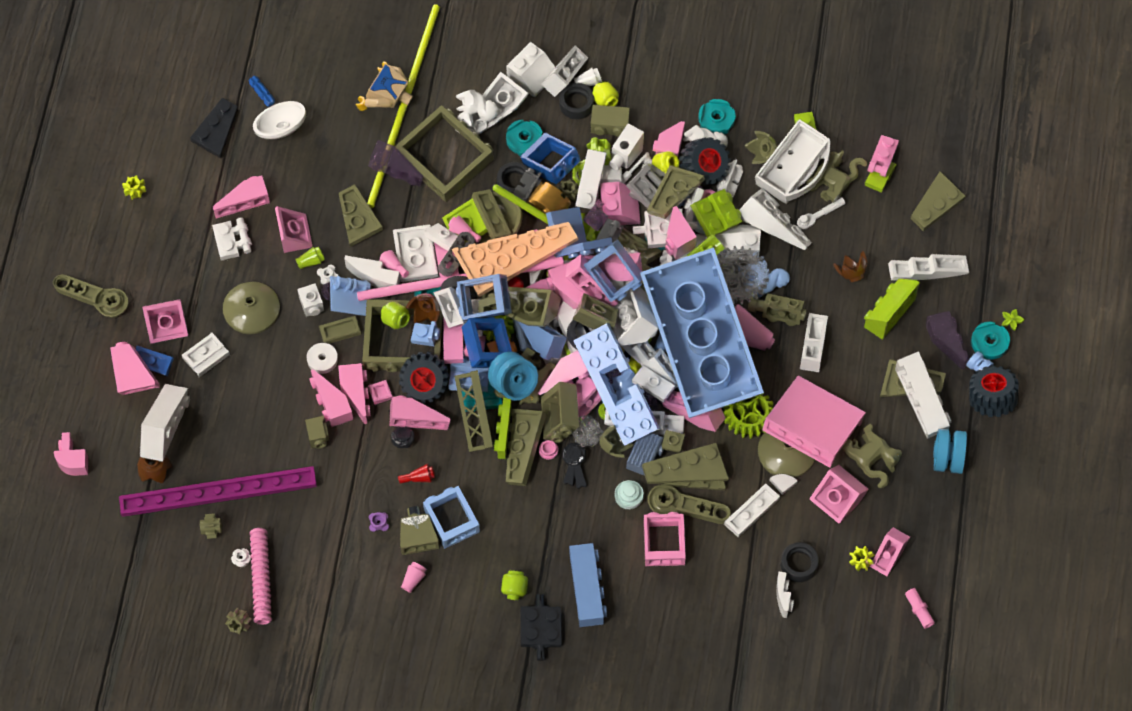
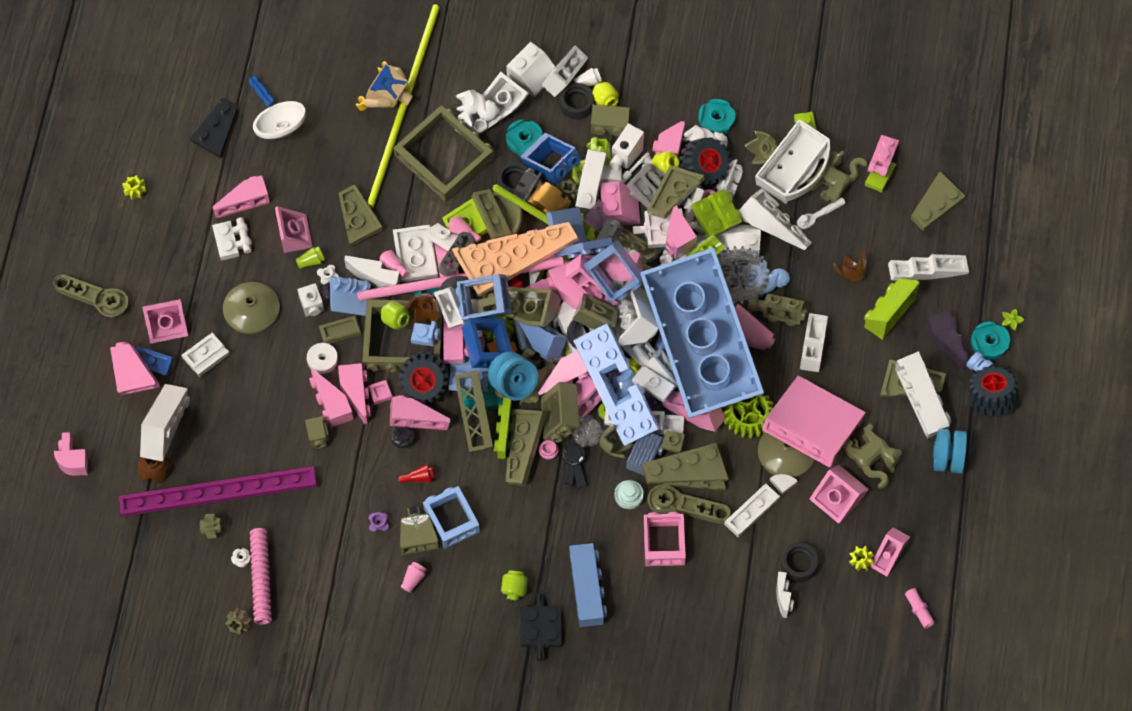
(391, 161): clear purple slope -> none

